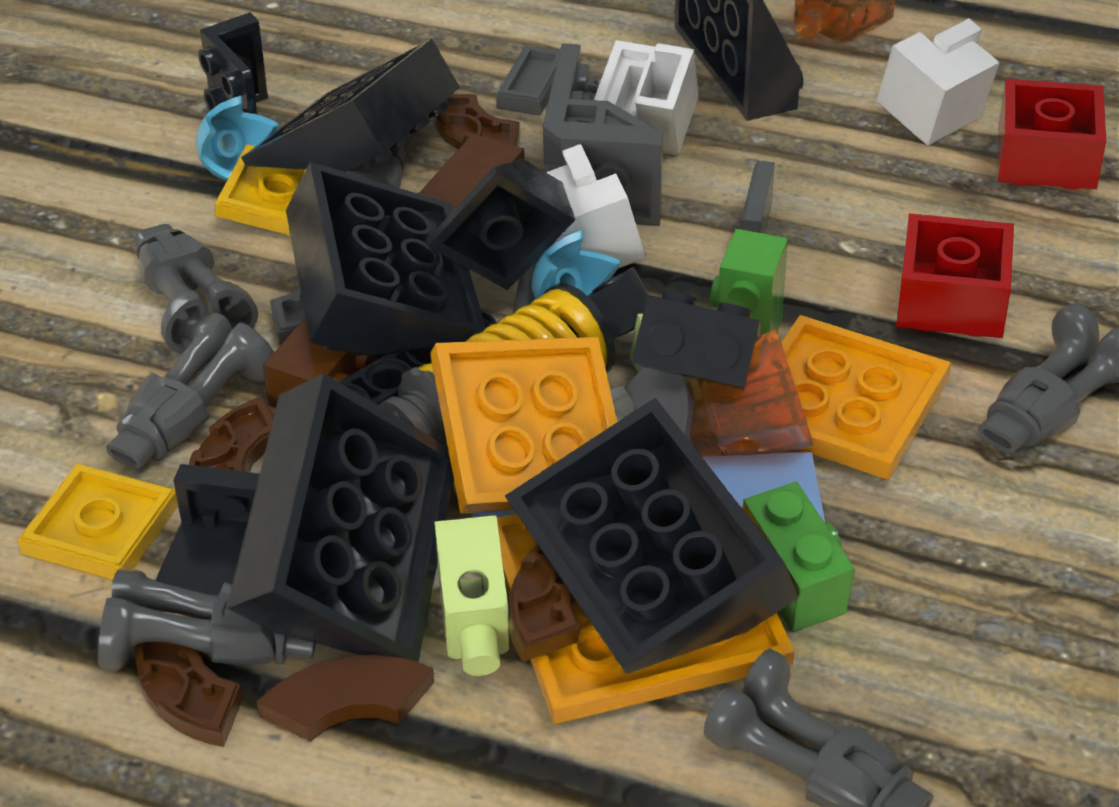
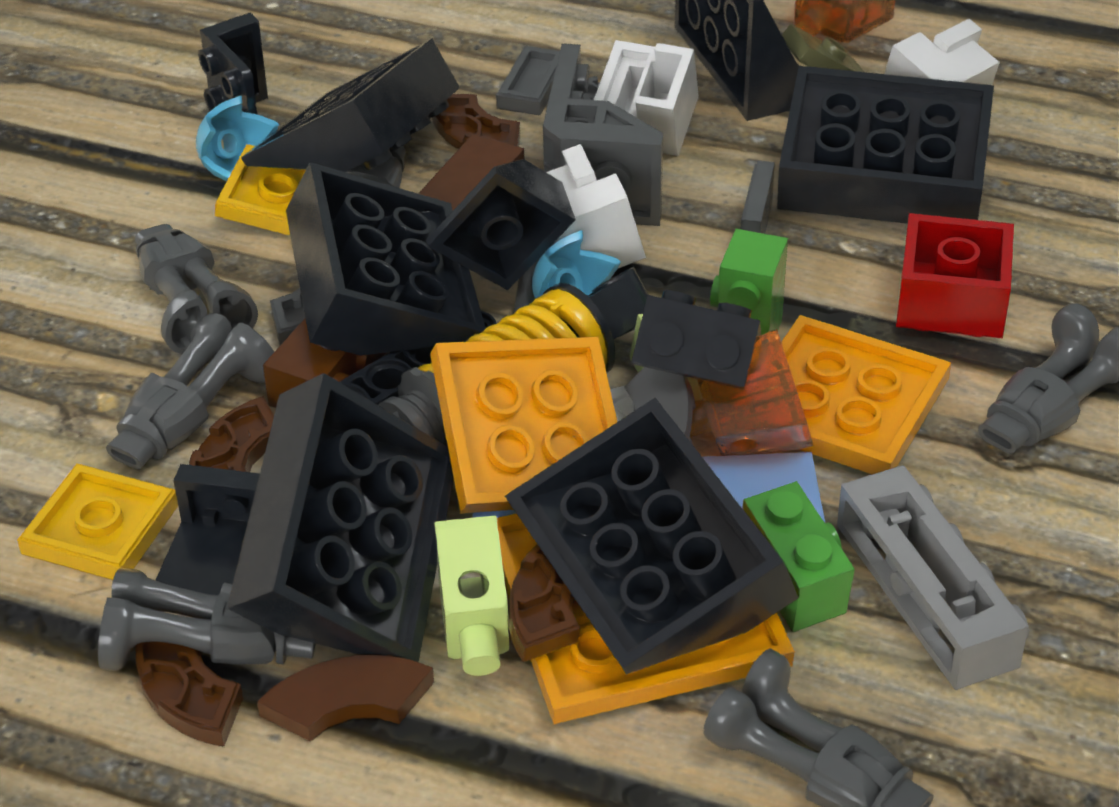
(818, 53): none -> olive plate
(884, 146): none -> black slope
(924, 567): none -> light grey brick
(1051, 134): red brick -> none

